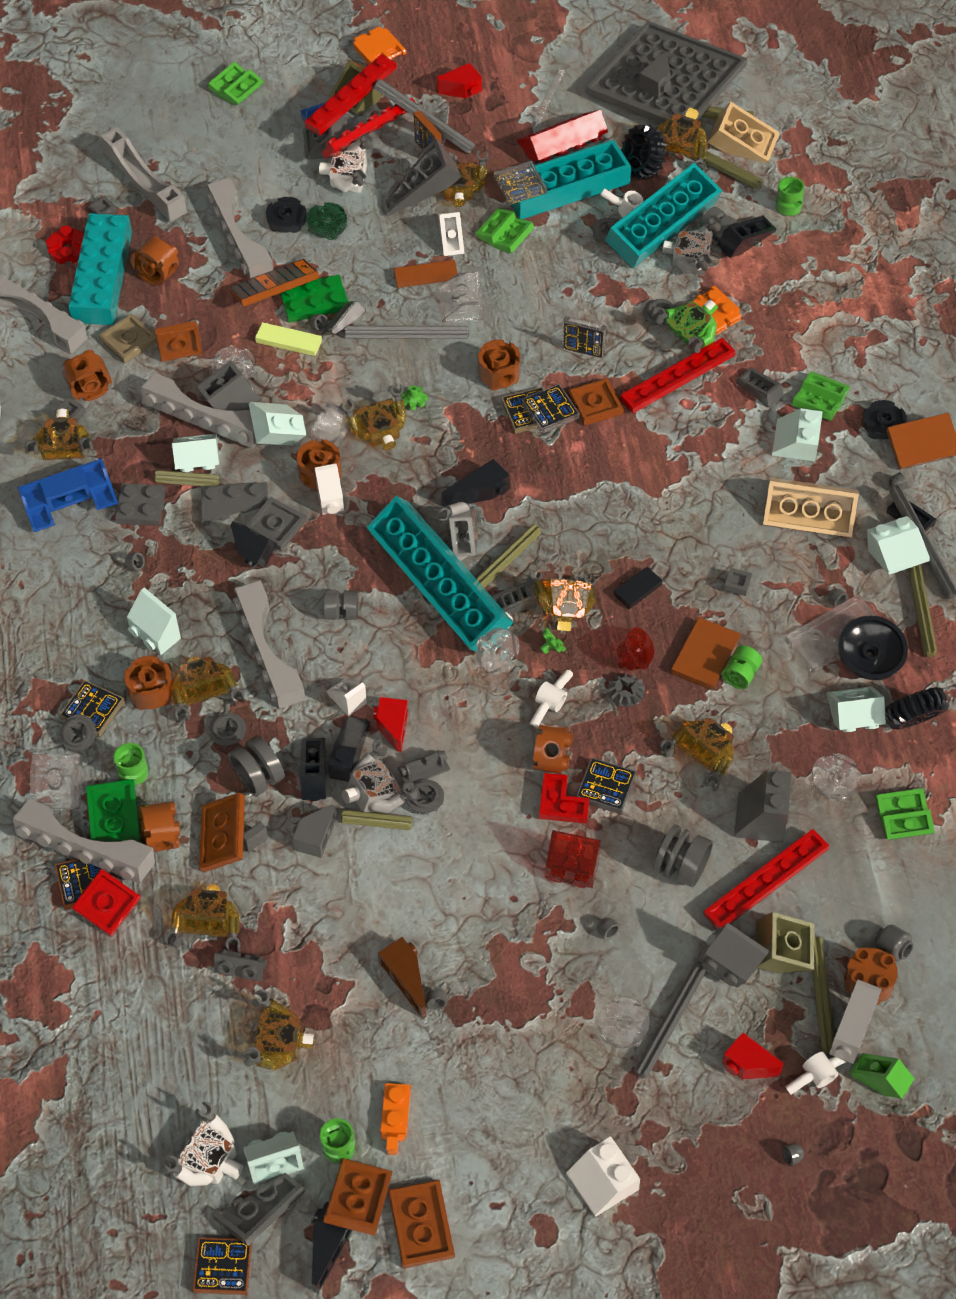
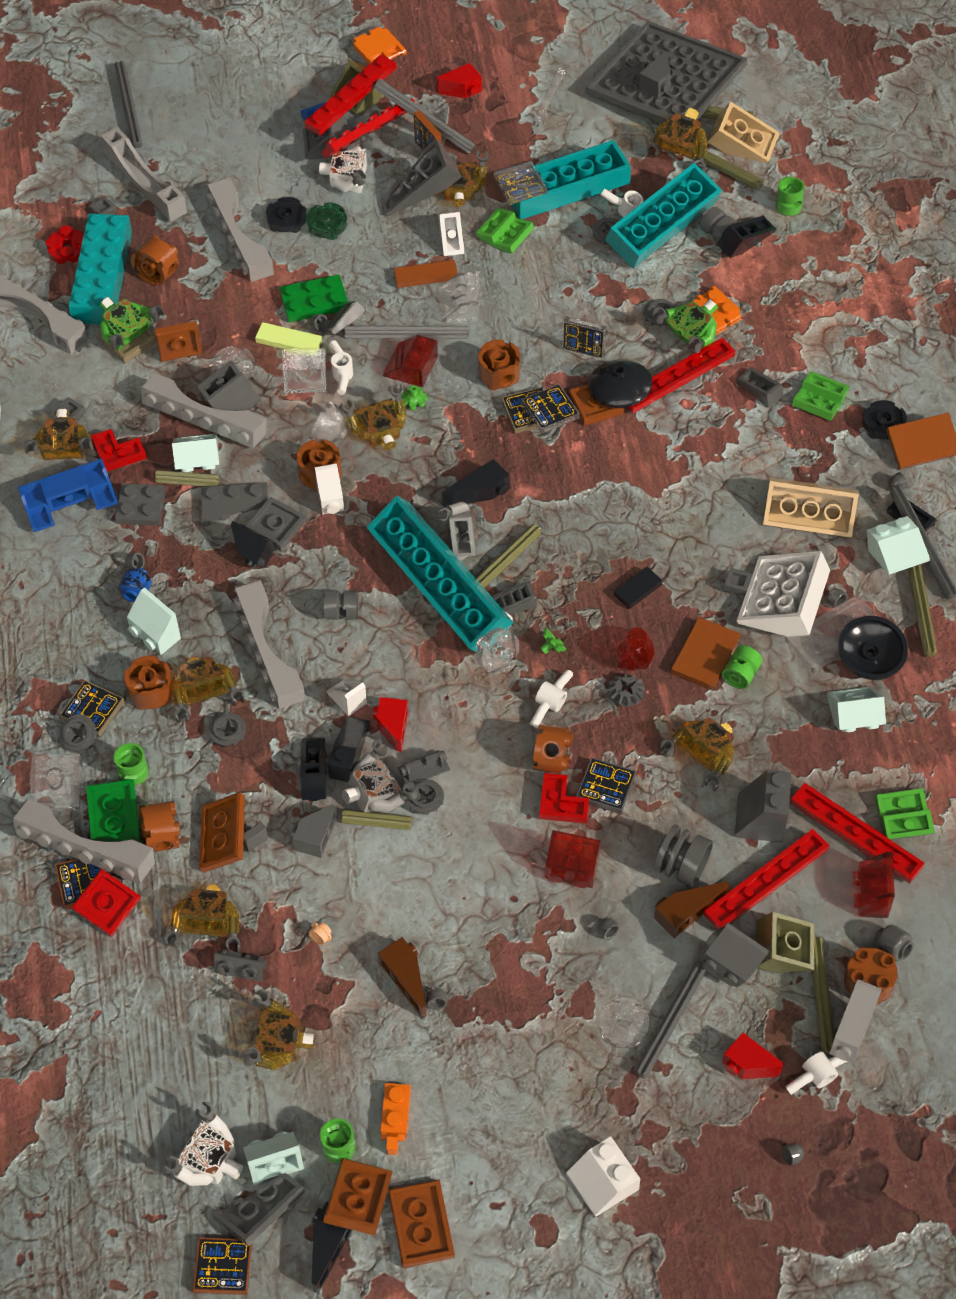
(86, 376): dark orange brick -> none
(115, 454): none -> red plate
(125, 321): none -> torso
(128, 104): none -> dark grey axle
(133, 582): none -> blue head
(235, 84): bright green slope -> none
(256, 765): dark grey wheel -> none
(273, 282): tile -> none
(276, 424): light aqua slope -> none
(304, 370): none -> clear slope
(320, 933): none -> light nougat plate
(341, 367): none -> white piece
(413, 360): none -> clear red slope
(564, 135): slope -> none
(564, 598): torso -> none
(620, 383): none -> black dish
(648, 153): black gear -> none
(687, 906): none -> reddish brown slope
(693, 248): torso -> none
(785, 593): none -> white slope
(798, 435): light aqua slope -> none
(832, 788): clear plate -> none
(855, 831): none -> red plate
(874, 886): none -> clear red slope
(883, 1074): bright green slope -> none
(916, 708): black gear -> none

